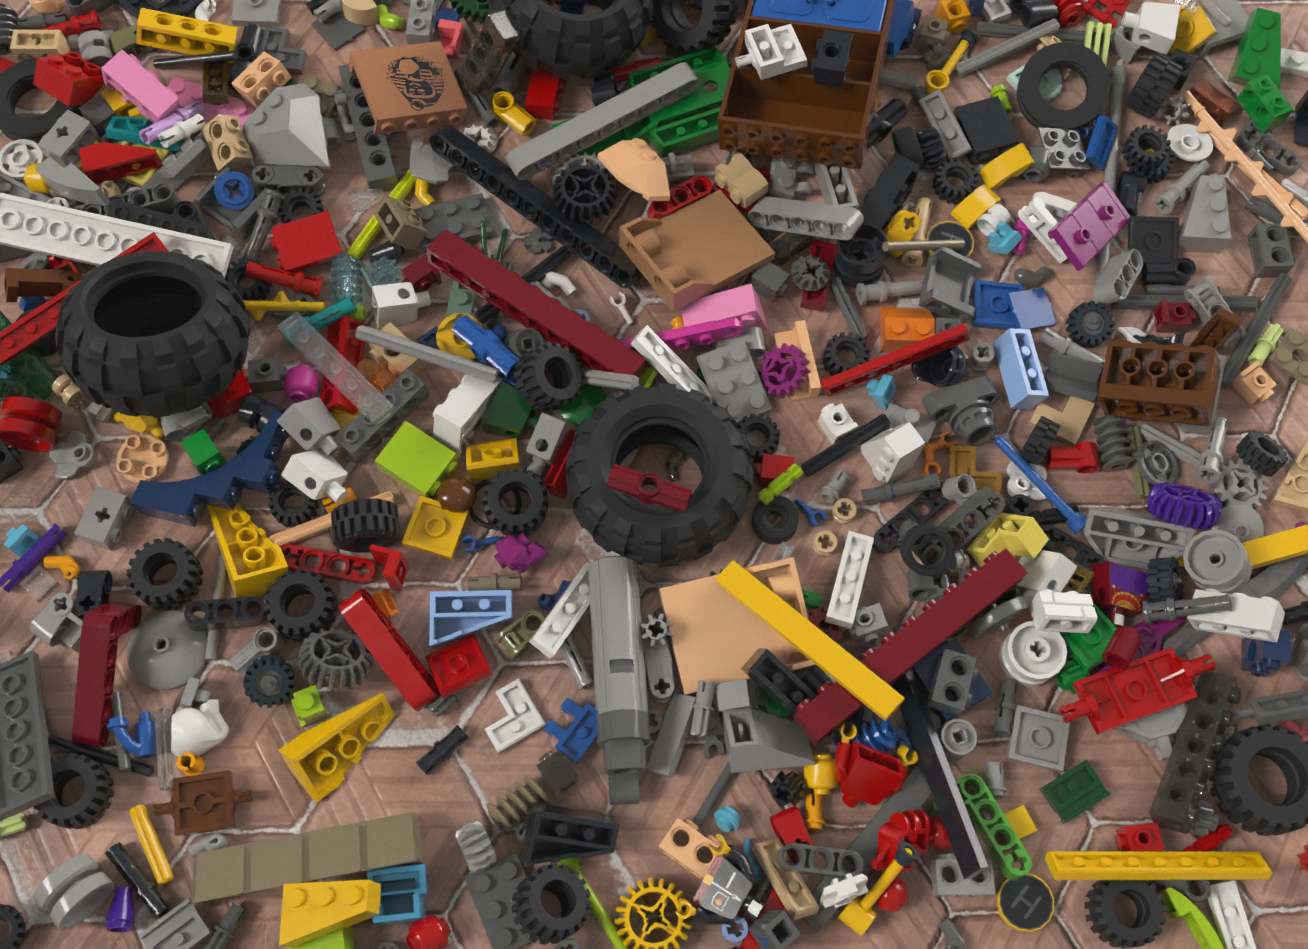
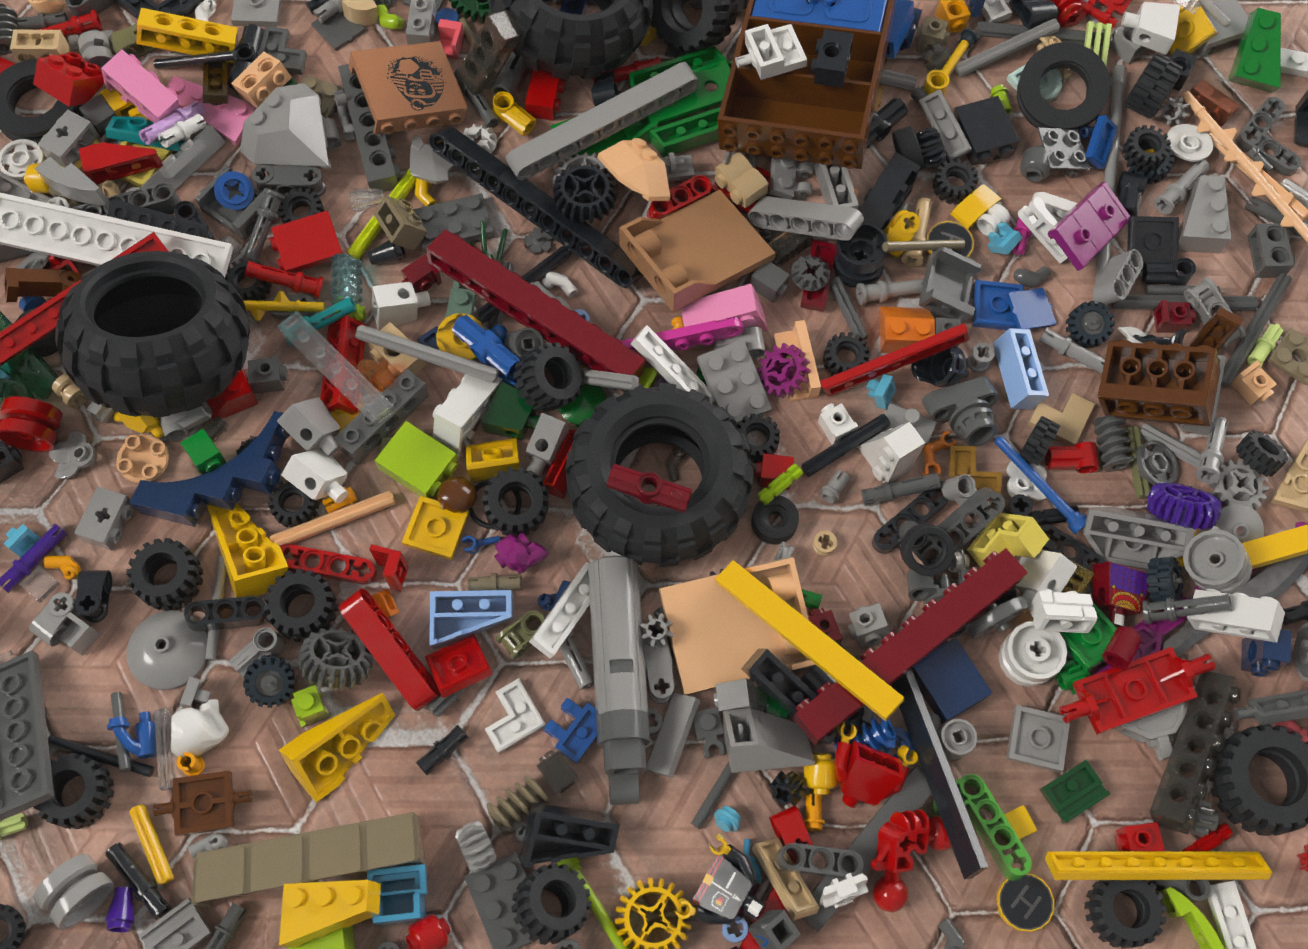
(97, 669): dark red beam -> none
(227, 142): tan brick -> none
(256, 412): black wheel -> none
(301, 383): dark pink head -> none
(365, 523): black tyre -> none
(385, 271): clear light blue gear -> none
(622, 307): white hand -> none
(686, 855): light nougat brick -> none
(702, 708): light grey axle -> none
(811, 513): blue hand -> none
(848, 504): tan bush -> none
(849, 580): white plate -> none
(859, 913): yellow piece -> none
(945, 679): dark grey brick -> none
(960, 887): light grey brick -> none
(995, 779): light grey pin -> none
(1005, 707): dark grey pin -> none
(1006, 165): yellow slope -> none
(1072, 376): dark grey panel -> none
(1264, 103): green brick -> none

